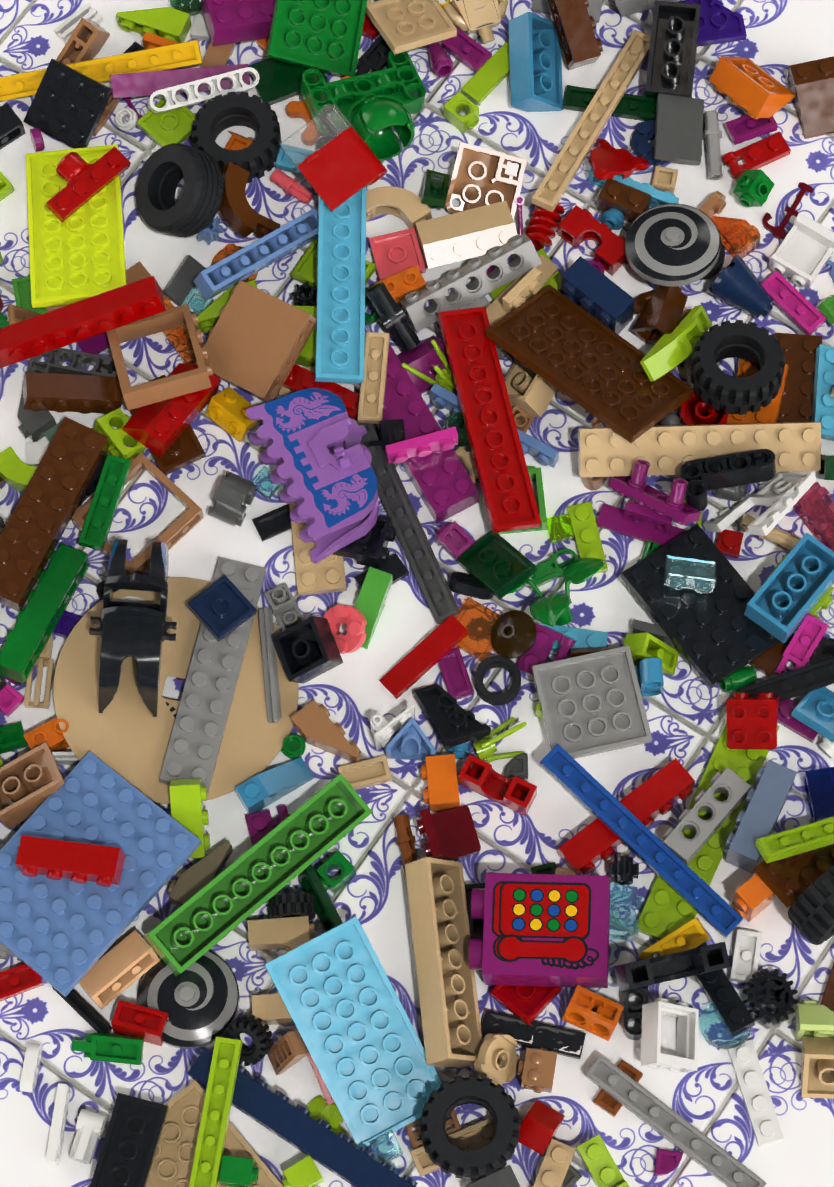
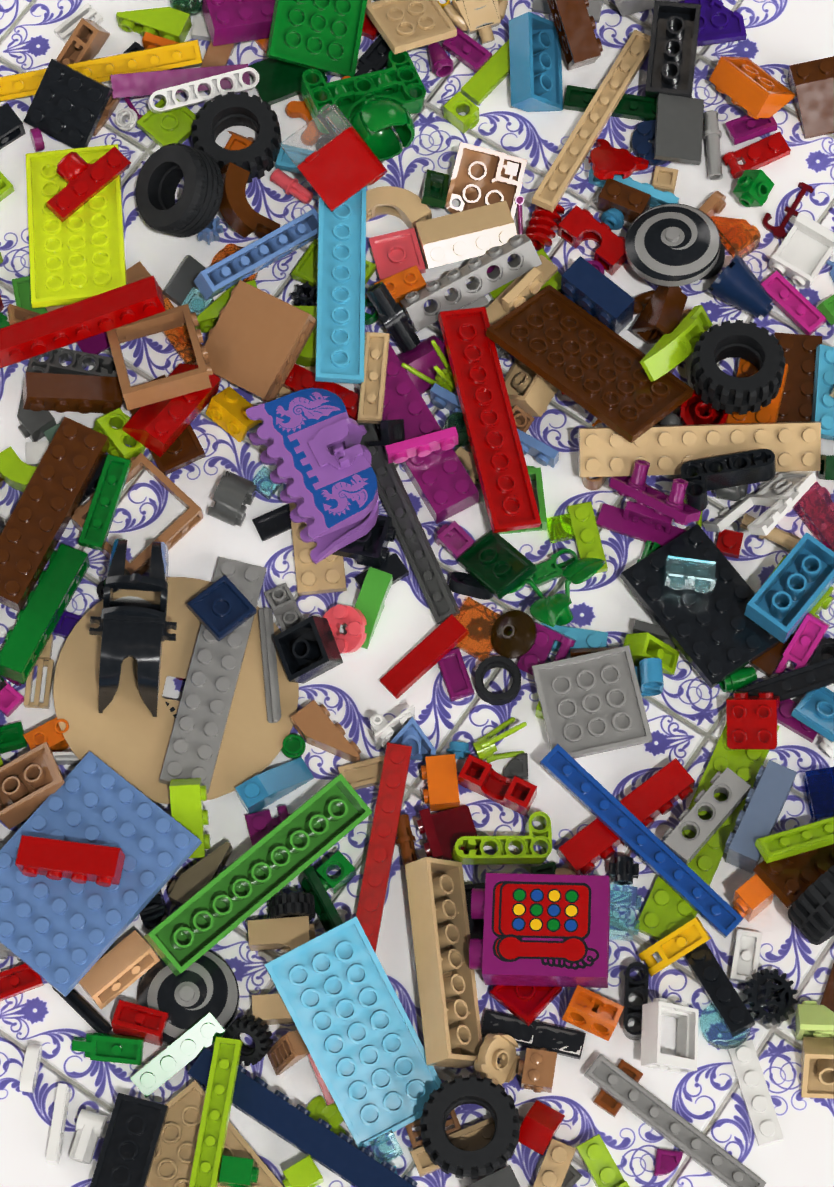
(154, 912): none -> black gear
(177, 1054): none -> plate
(383, 840): none -> red plate
(447, 718): black wing -> none
(501, 843): none -> lime beam
(672, 966): black arch -> none

